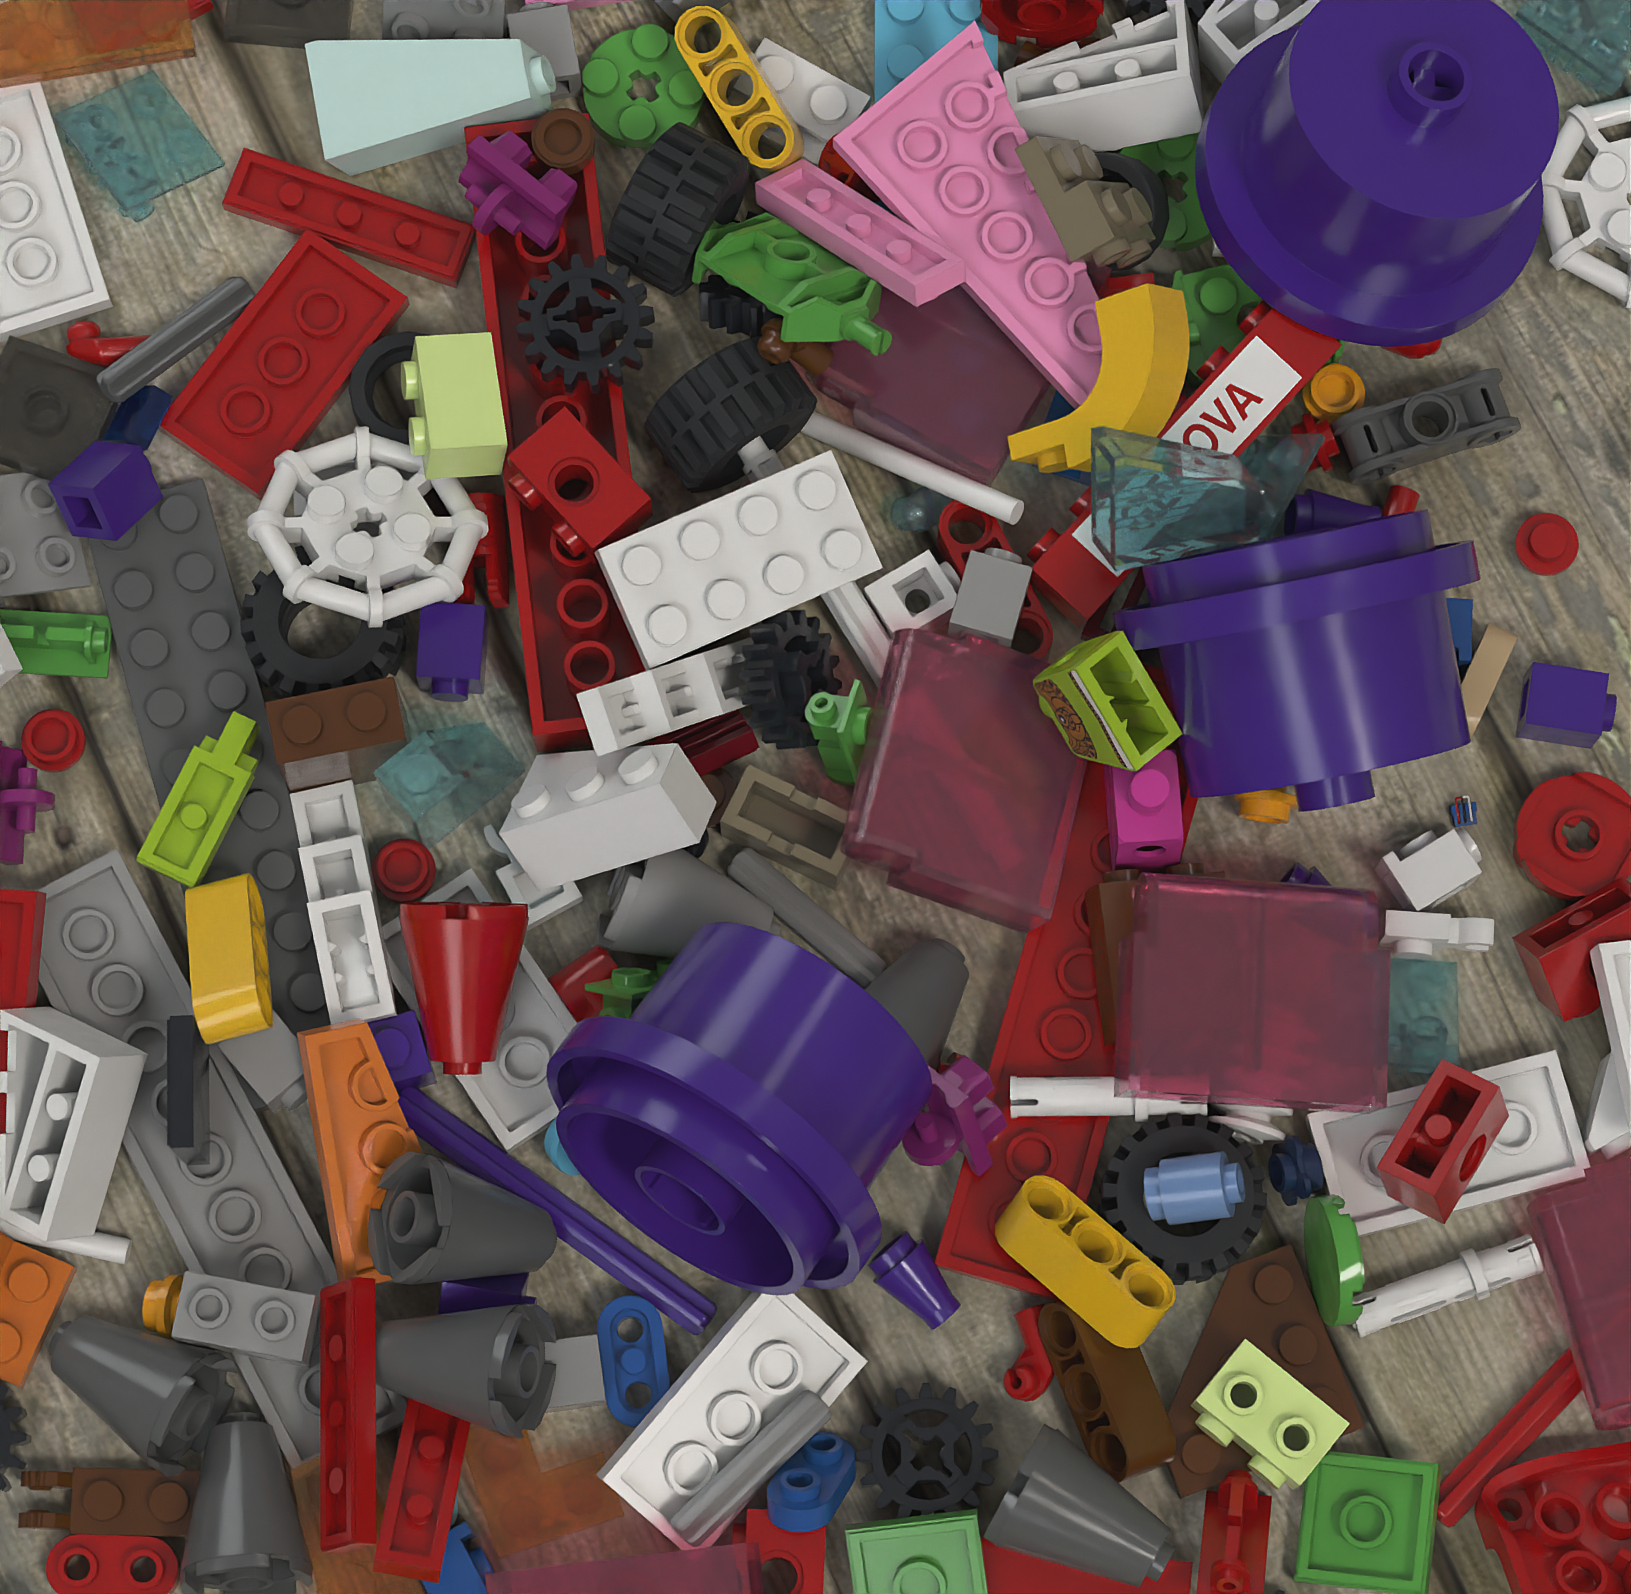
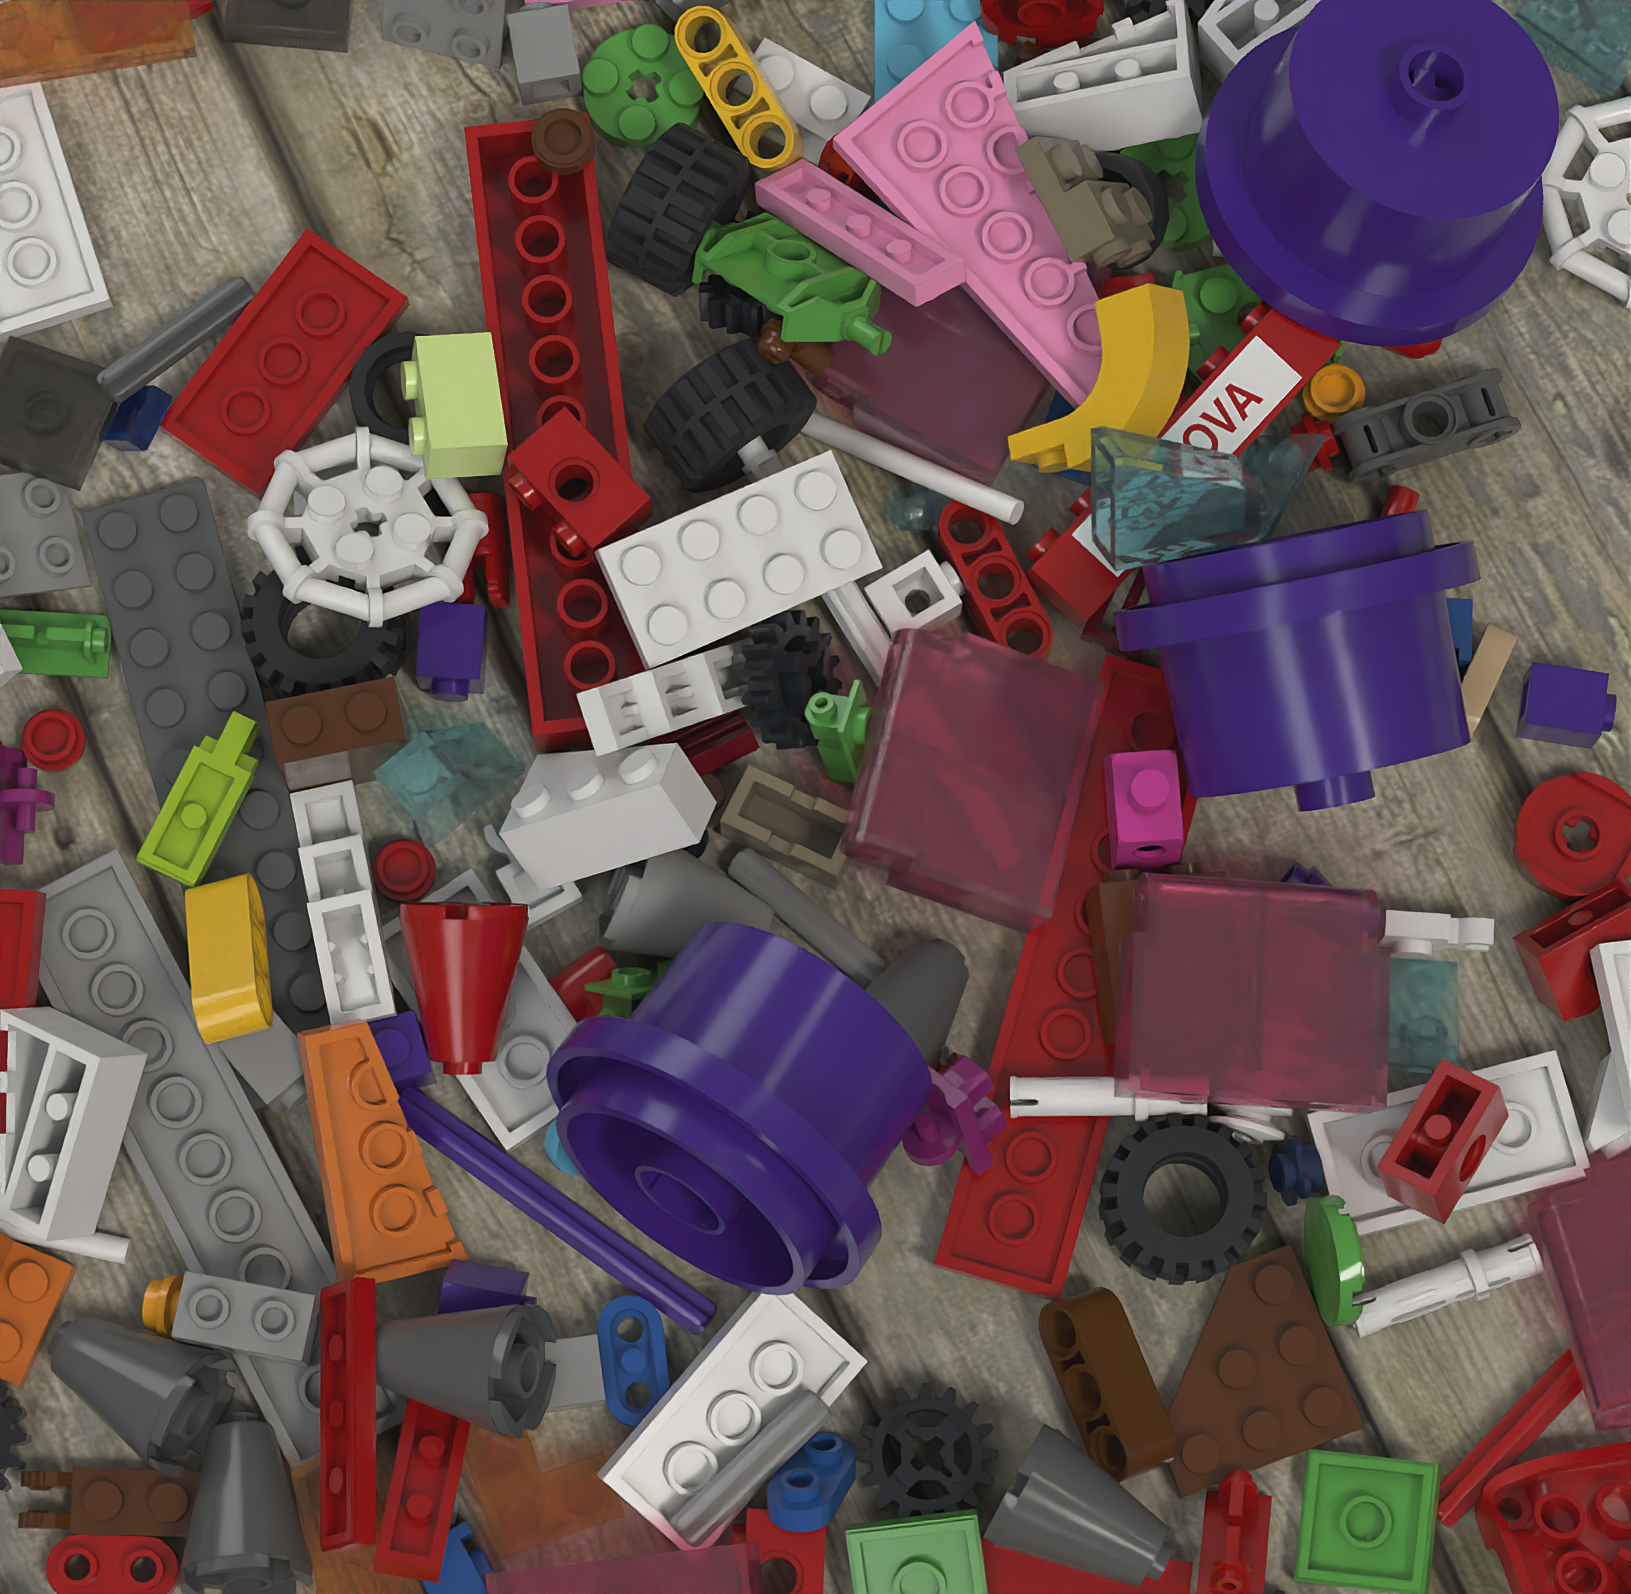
(87, 345): red arm -> none
(105, 490): dark purple brick -> none
(138, 143): clear light blue hinge -> none
(188, 1091): black tile -> none
(350, 217): red tile -> none
(416, 96): light aqua slope -> none
(453, 1225): dark grey cone -> none
(512, 195): magenta hips -> none
(562, 330): black gear -> none
(911, 1277): dark purple cone -> none
(990, 596): light grey brick -> none
(1032, 1369): red arm -> none
(1085, 1261): yellow beam -> none
(1106, 703): lime torso -> none
(1193, 1188): medium blue brick -> none
(1266, 806): light orange plate -> none
(1268, 1417): yellowish green brick -> none
(1322, 510): dark purple cone -> none
(1431, 870): white brick -> none
(1463, 813): blue piece -> none
(1546, 544): red plate -> none

